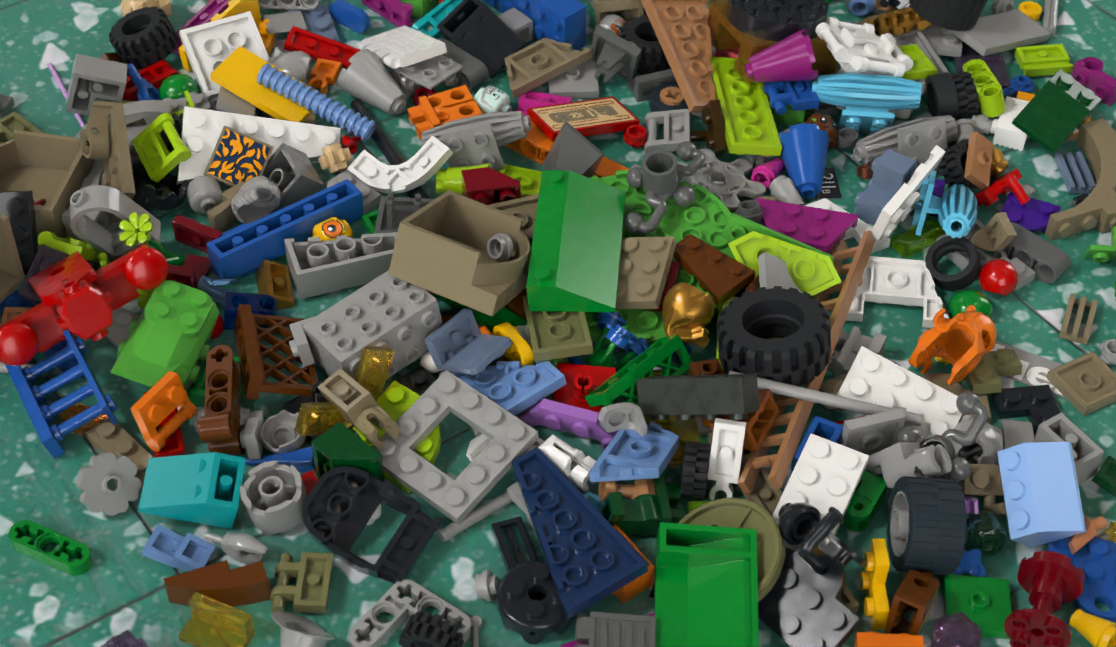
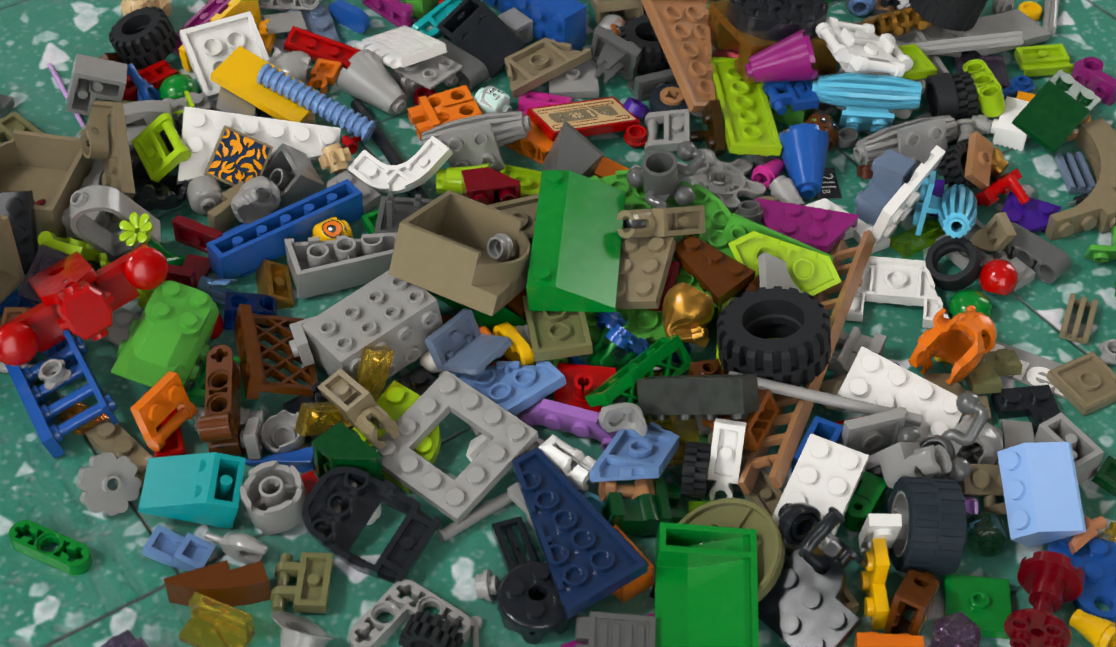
(54, 373): none -> light grey plate
(636, 107): none -> dark purple tile
(664, 221): none -> dark tan plate
(879, 527): none -> white plate
(970, 43): none -> light grey axle
(971, 564): blue piece -> none

